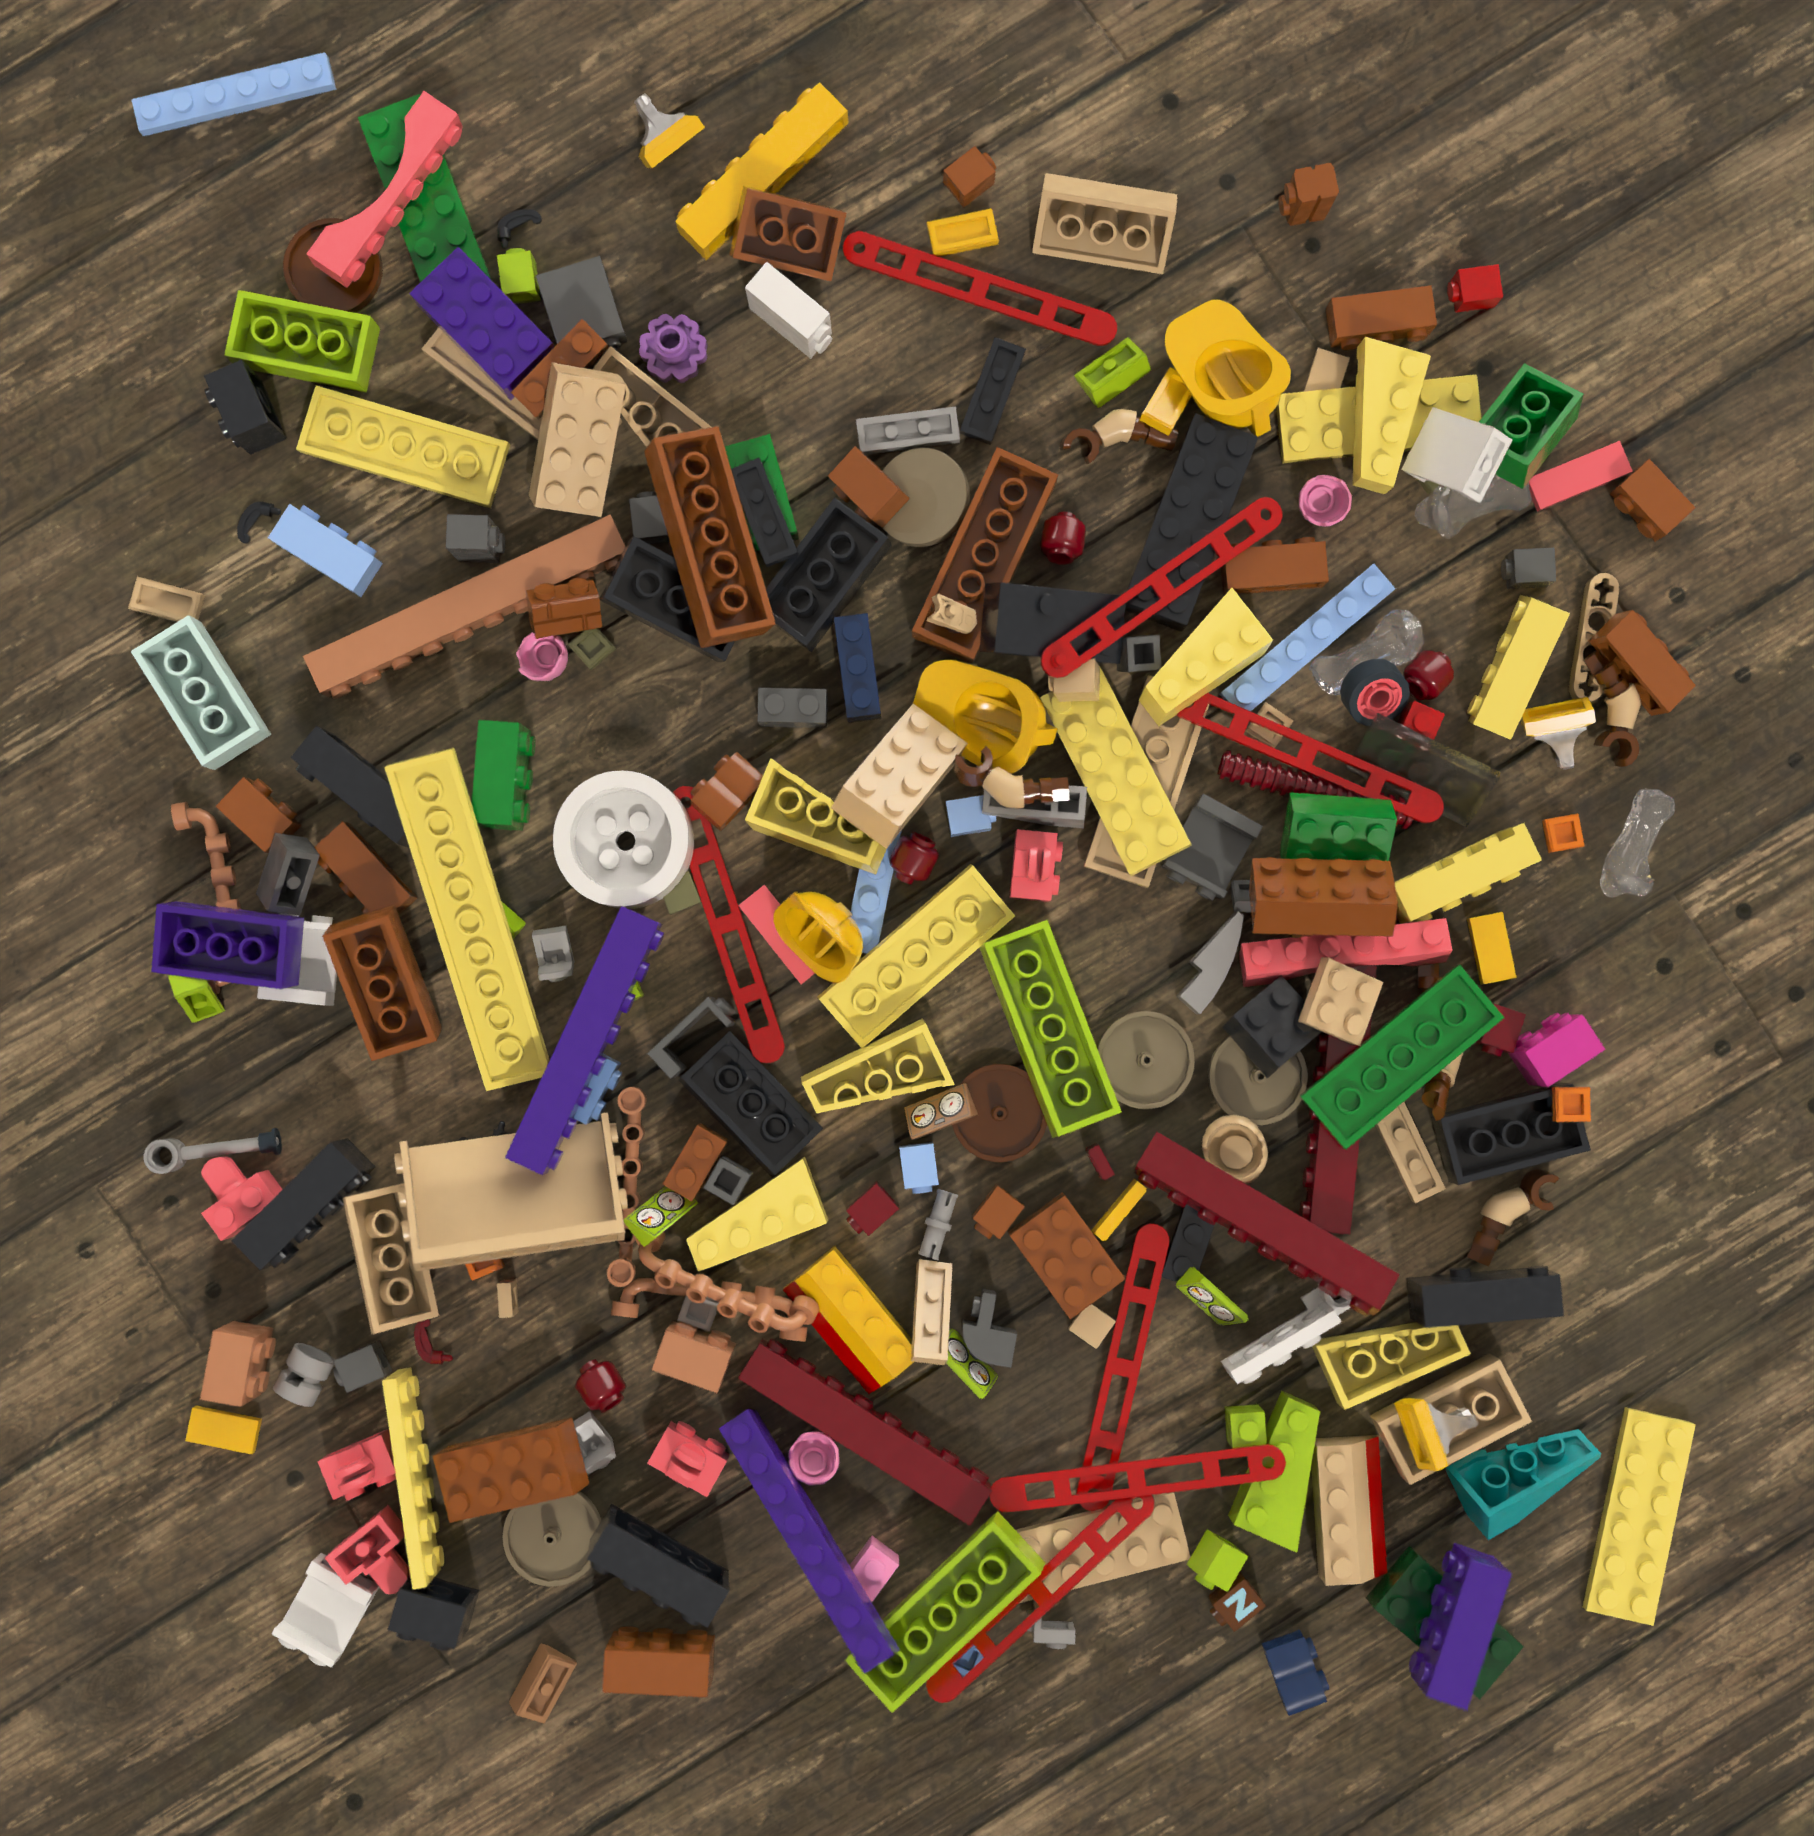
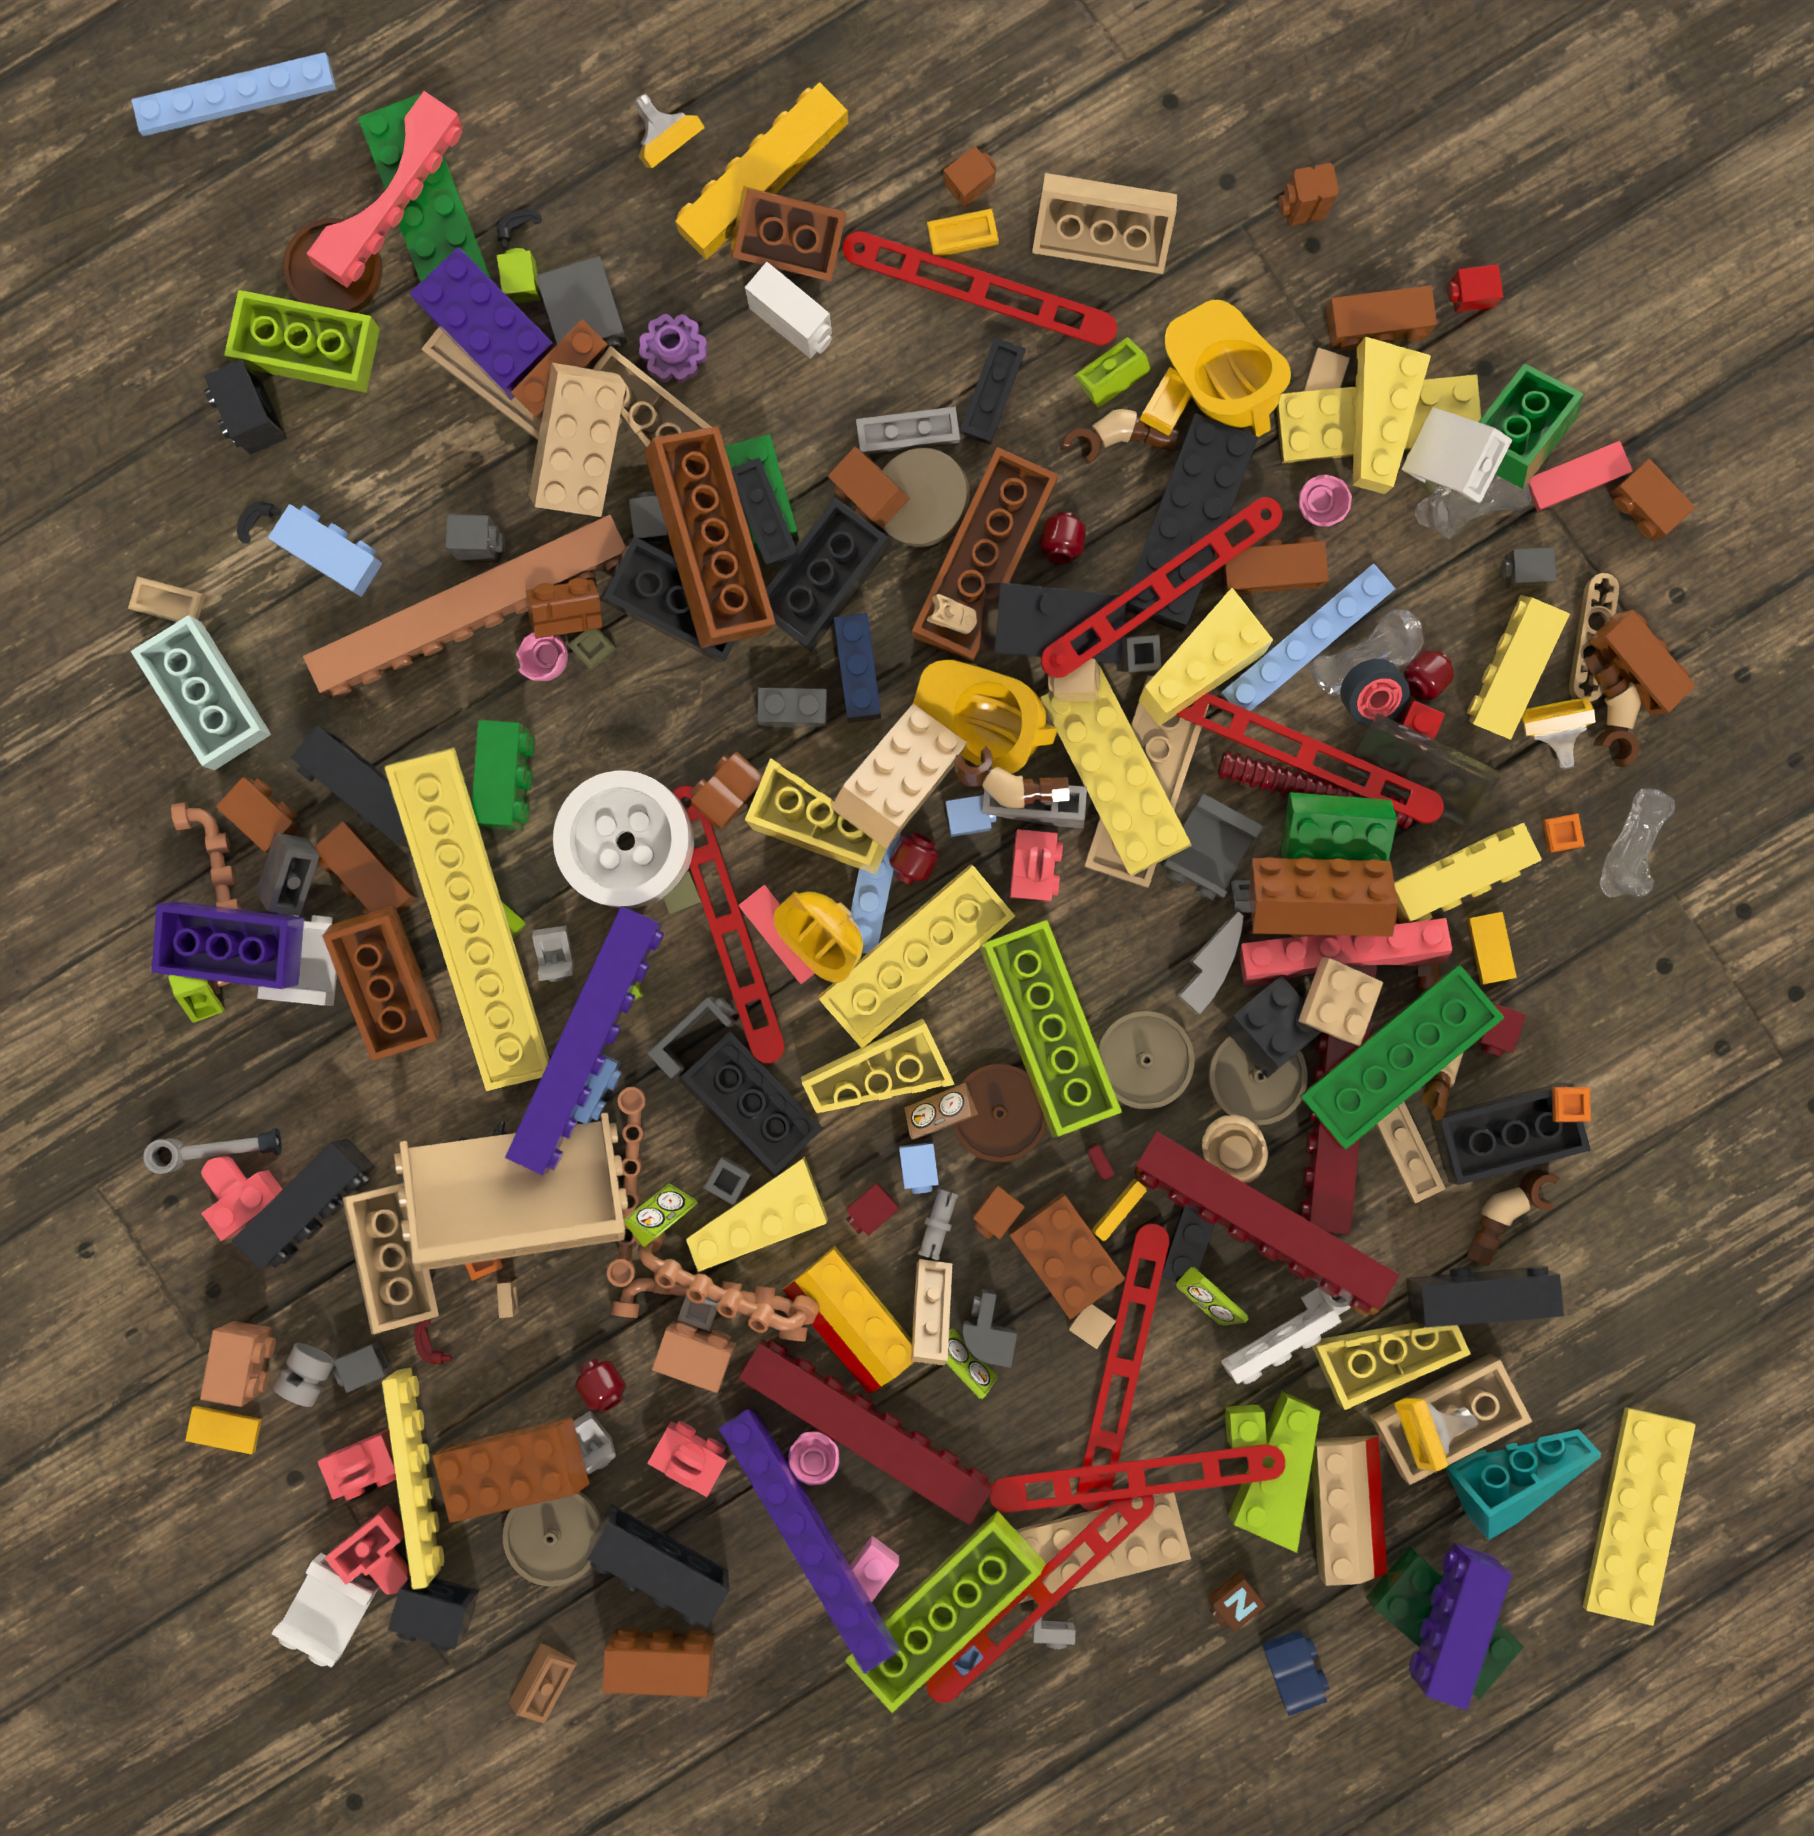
(403, 446): light yellow plate -> none
(696, 1162): dark orange brick -> none
(1216, 1561): lime brick -> none
(1264, 735): tan tile -> none
(1555, 1049): dark pink brick -> none

